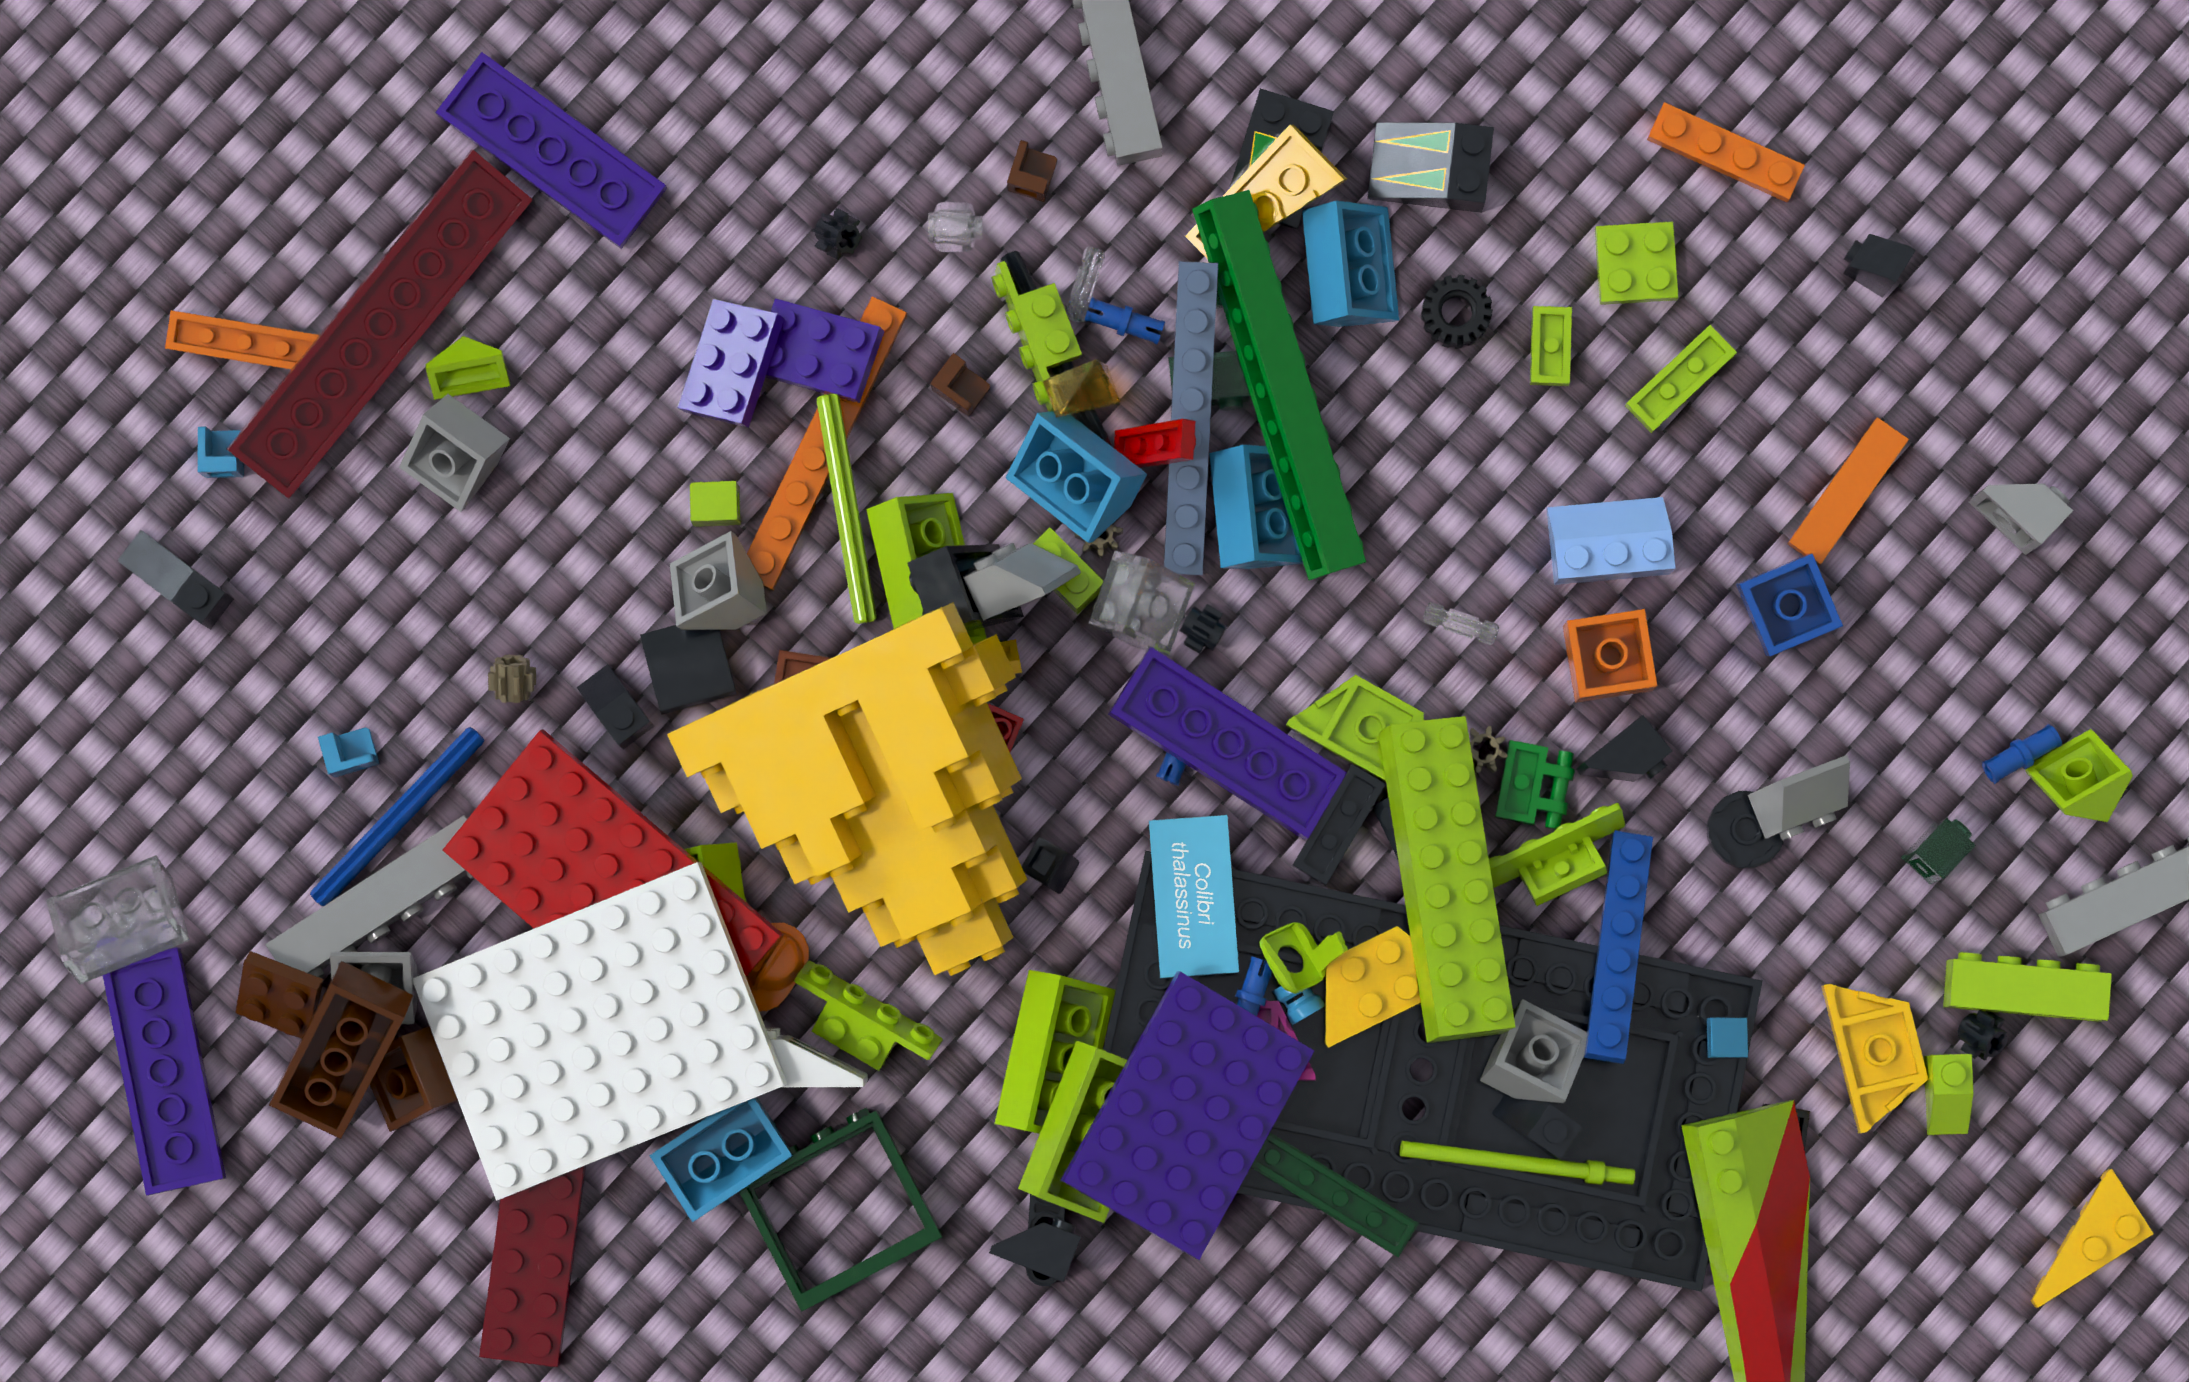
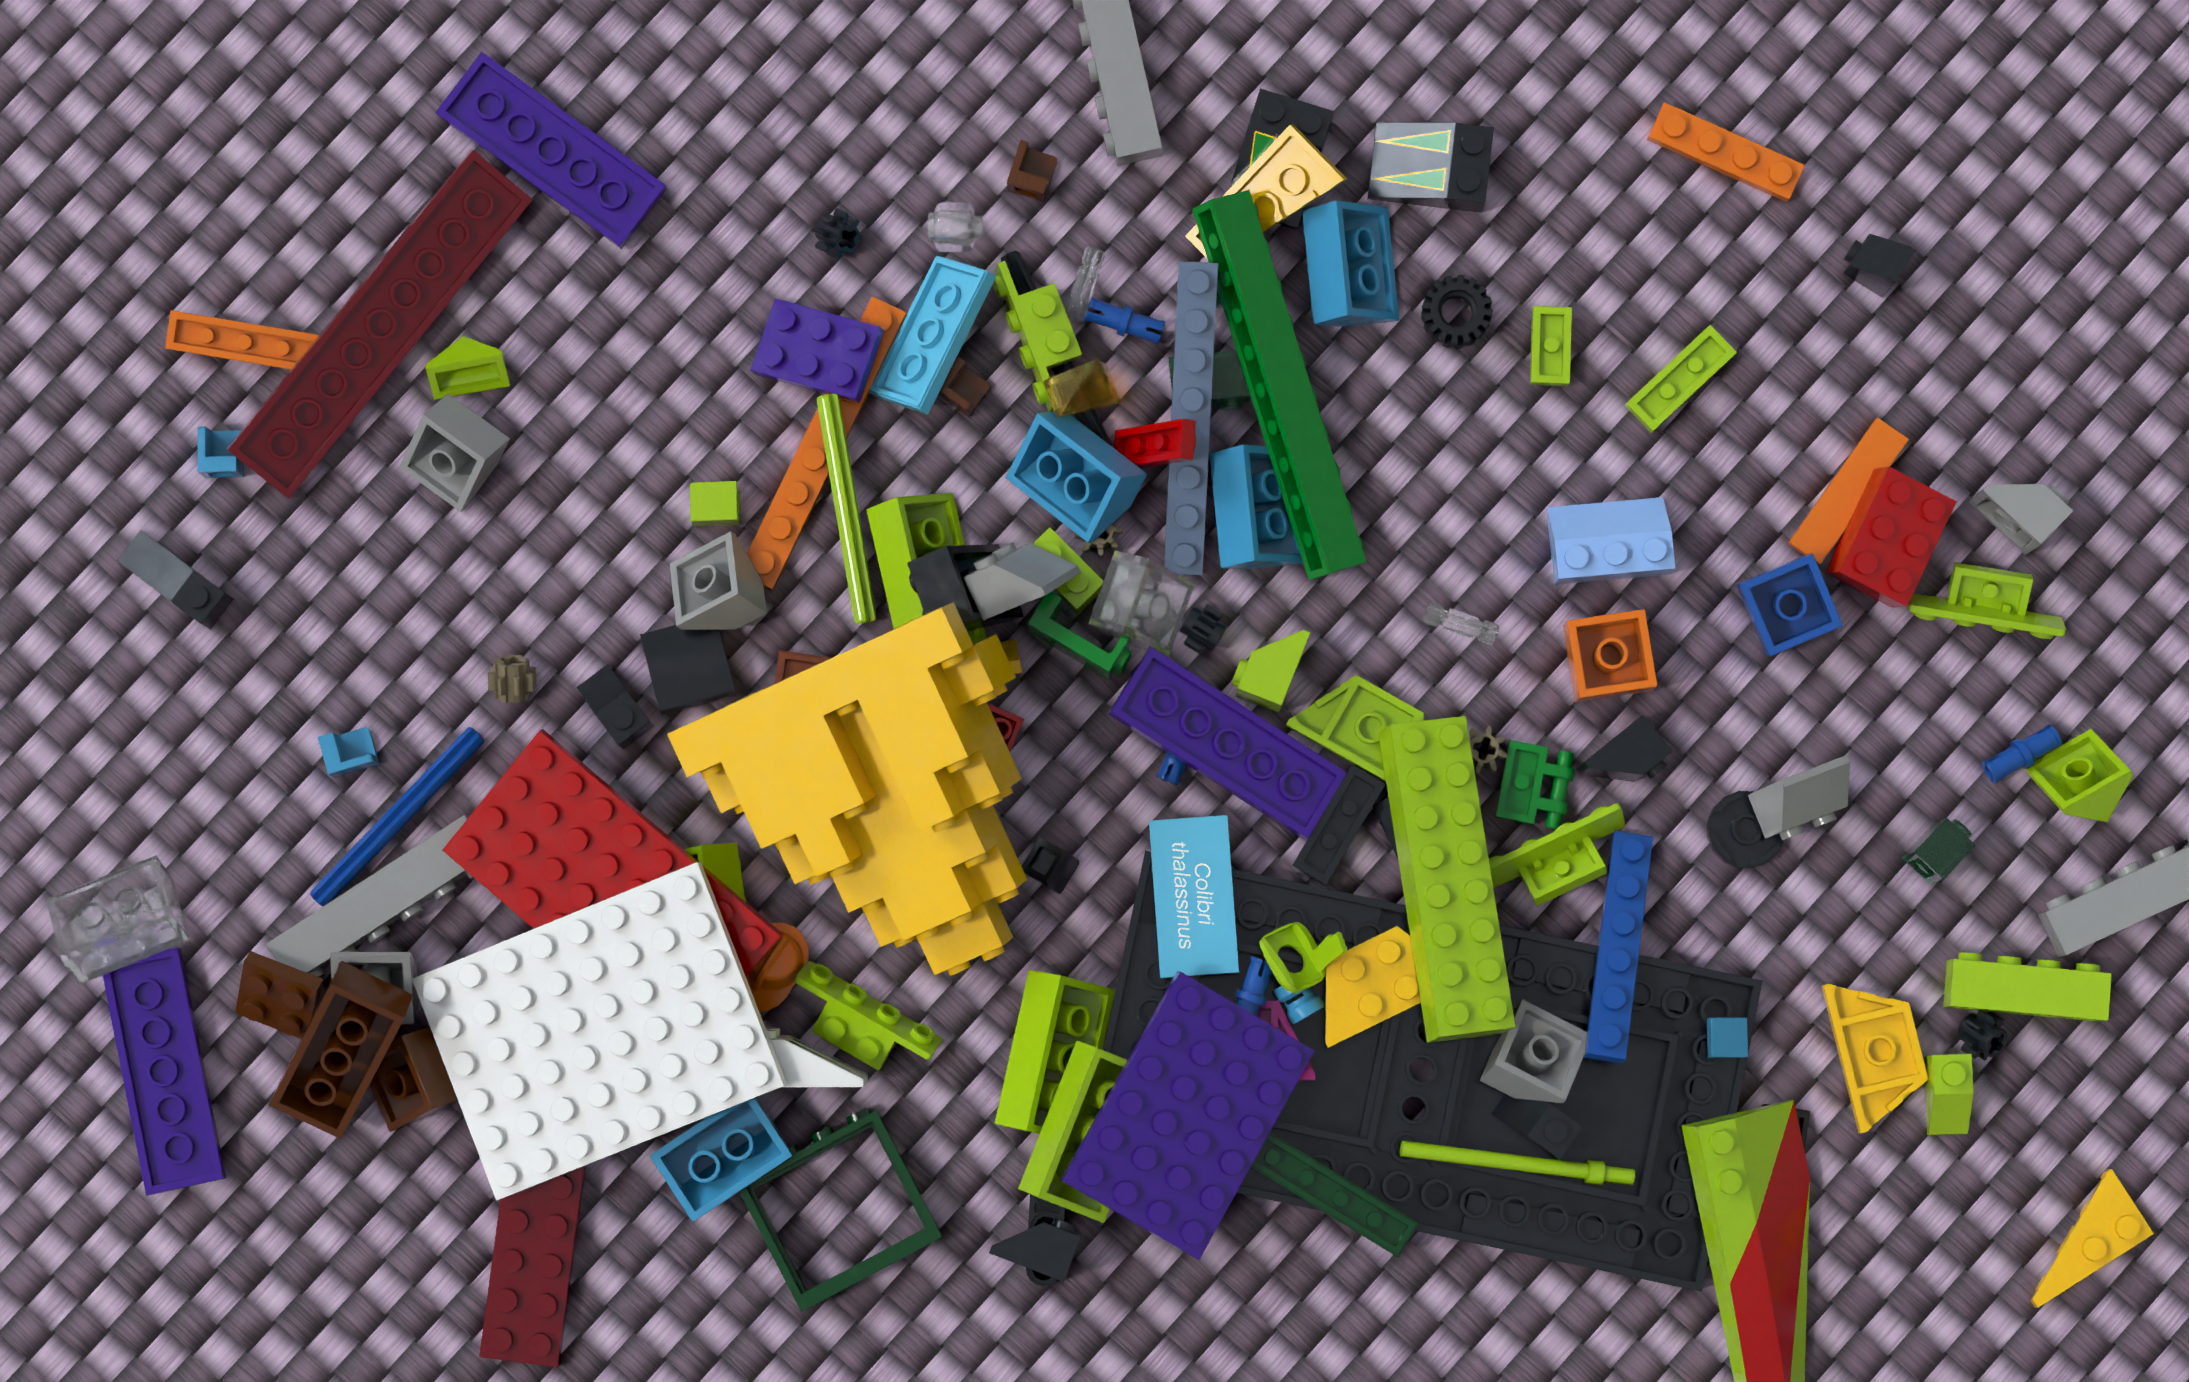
(731, 363): plate -> none
(932, 334): none -> medium azure tile
(1045, 628): none -> green panel
(1270, 671): none -> lime slope
(1636, 263): lime plate -> none
(1890, 537): none -> red brick
(1988, 598): none -> lime bracket

